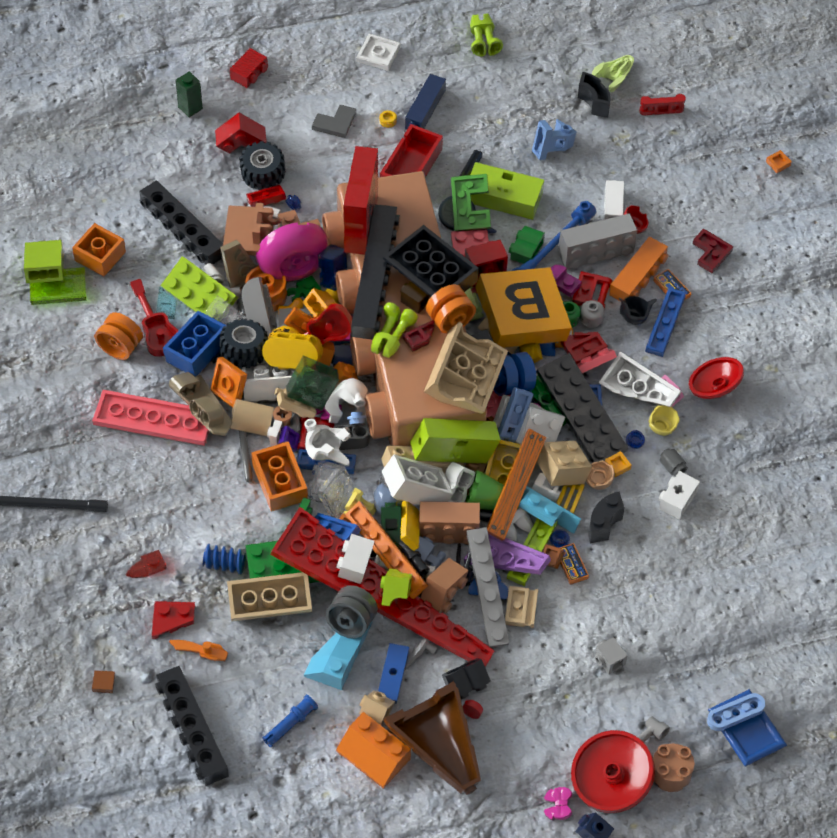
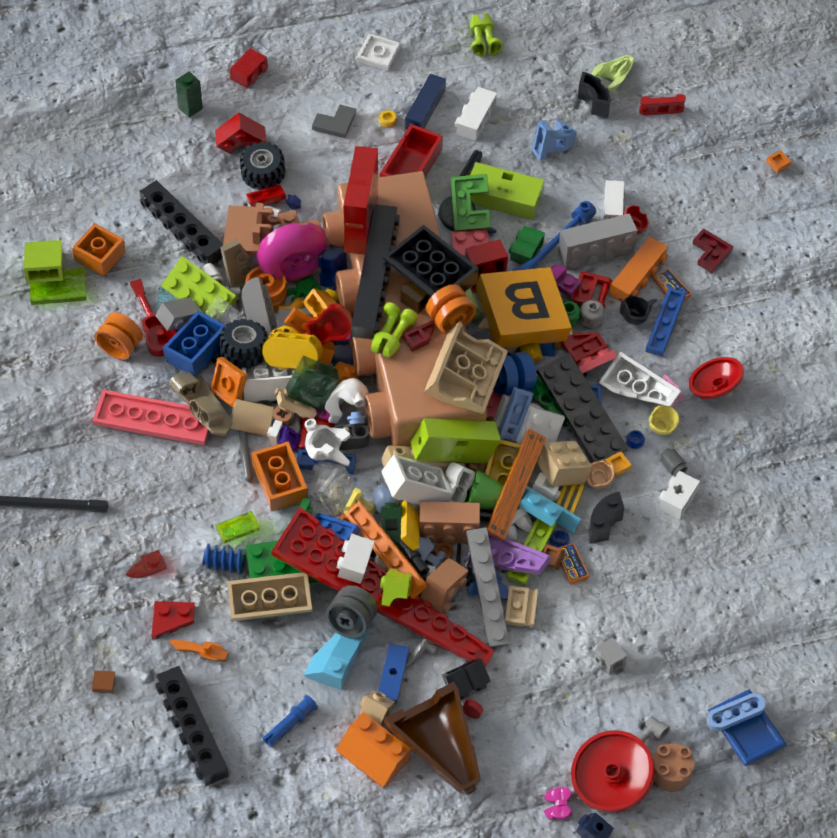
(176, 313): none -> light grey brick
(237, 527): none -> clear neon green plate
(446, 548): none -> dark orange tile
(476, 113): none -> white brick

